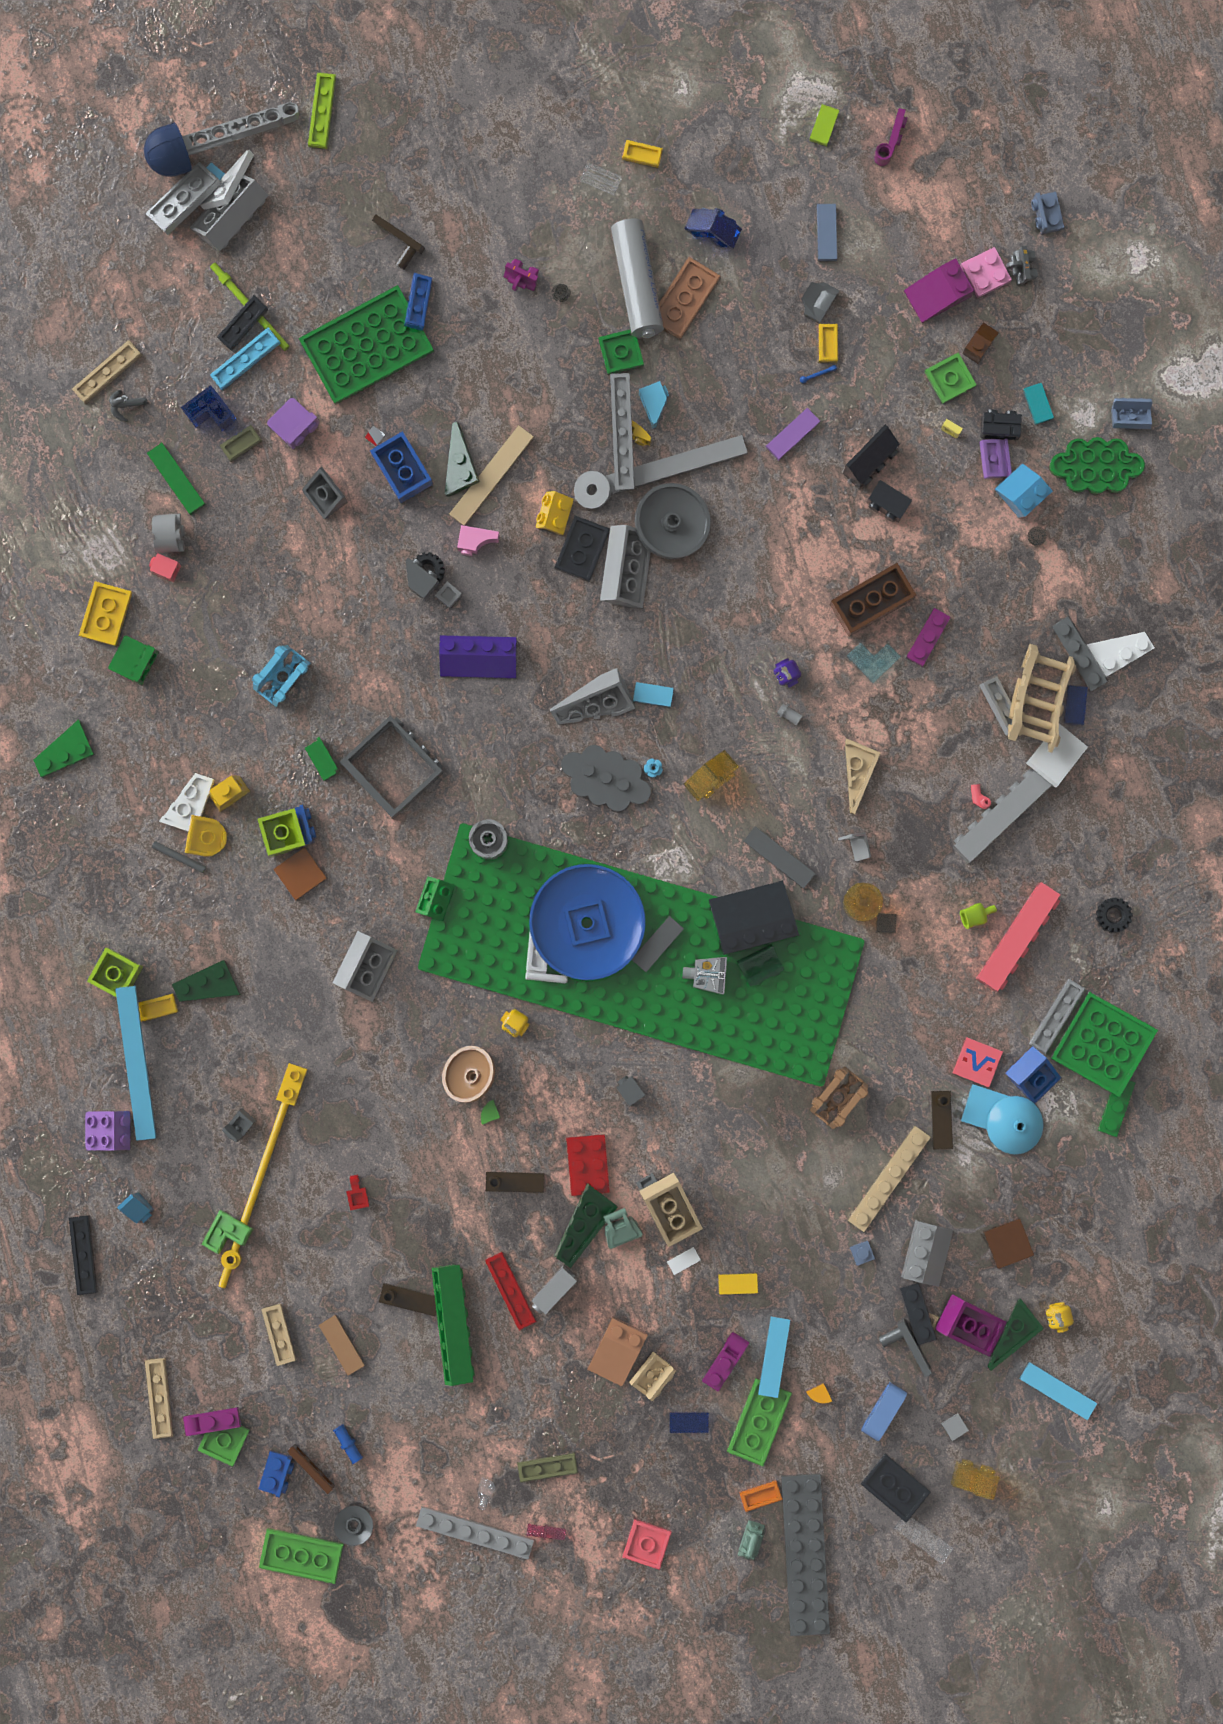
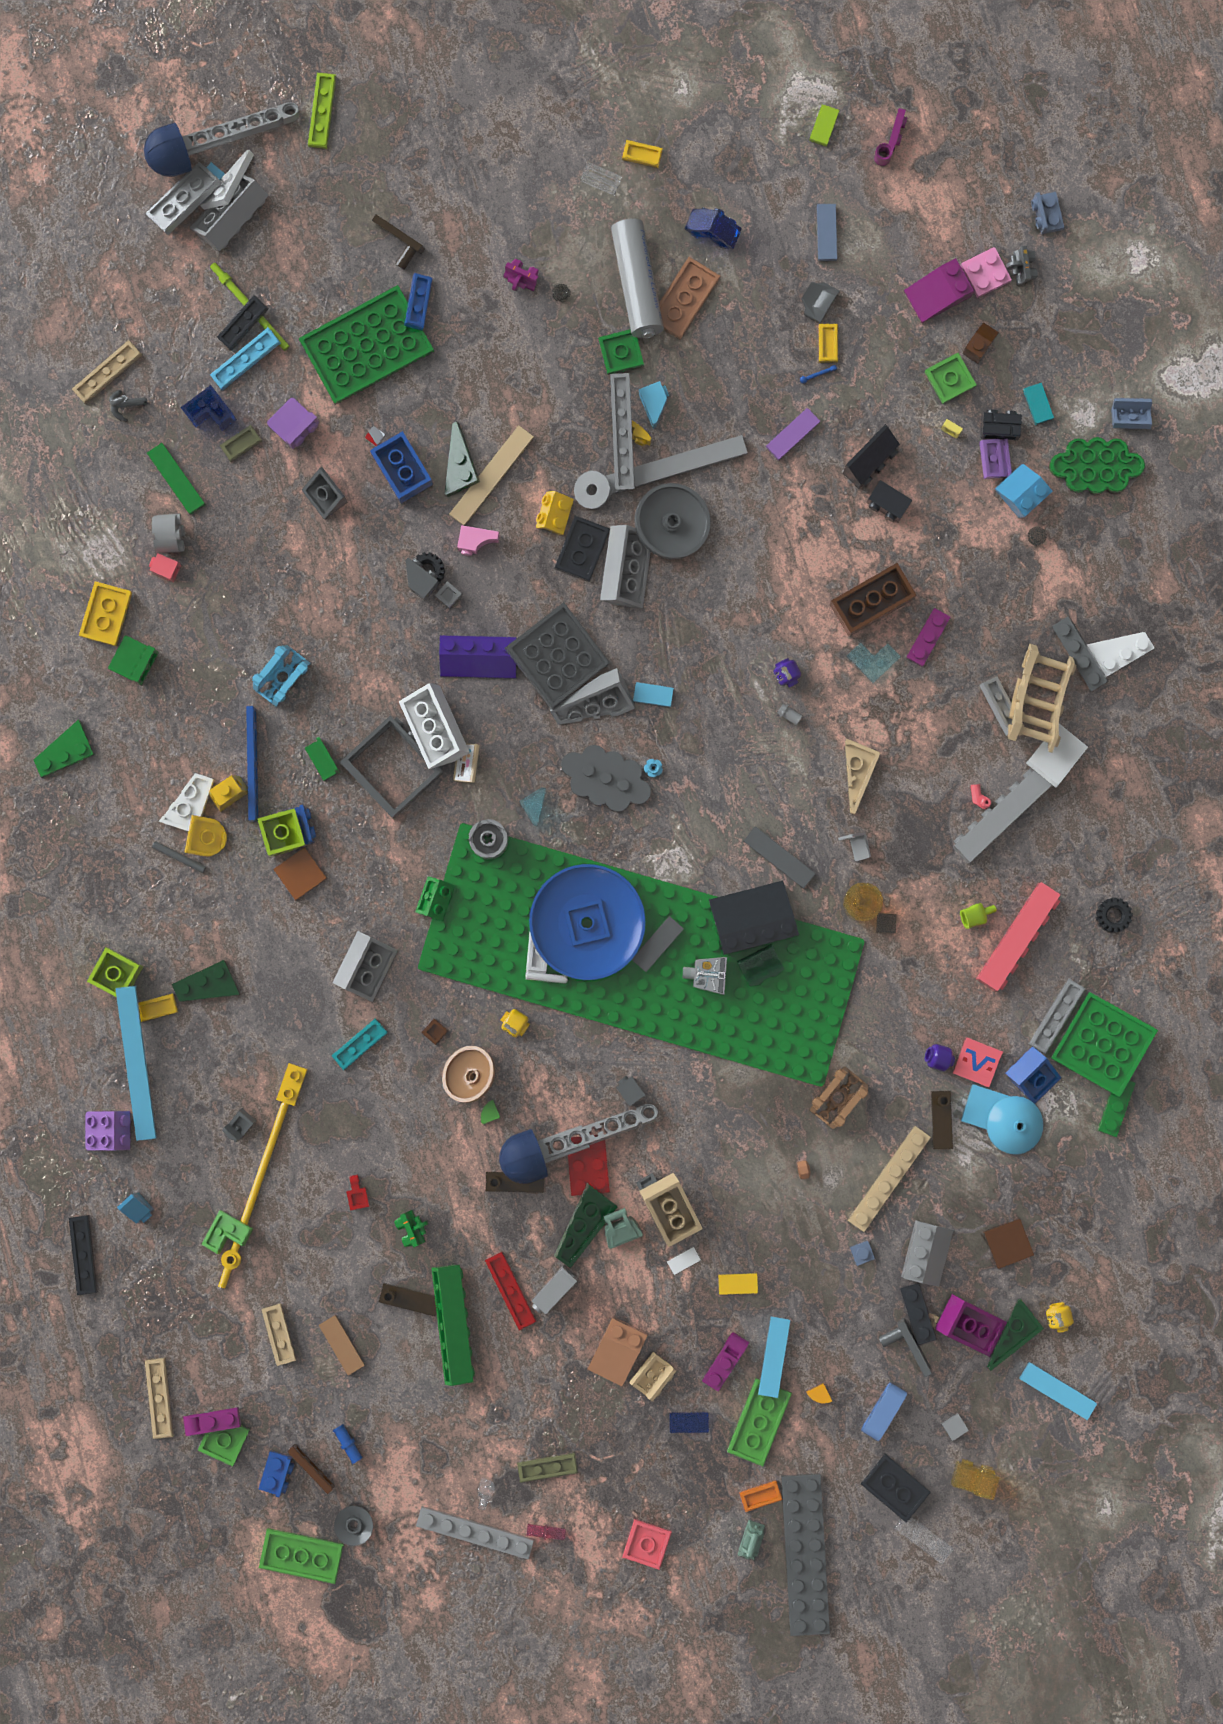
(252, 764): none -> blue tile
(359, 1044): none -> teal tile
(414, 1228): none -> green hips
(434, 726): none -> white slope
(435, 1031): none -> reddish brown tile
(466, 766): none -> slope
(524, 1157): none -> piece
(533, 805): none -> clear light blue slope
(557, 655): none -> dark grey tile
(711, 776): clear yellow brick -> none
(803, 1169): none -> nougat tile
(939, 1057): none -> dark purple head
(1075, 705): clear blue tile -> none

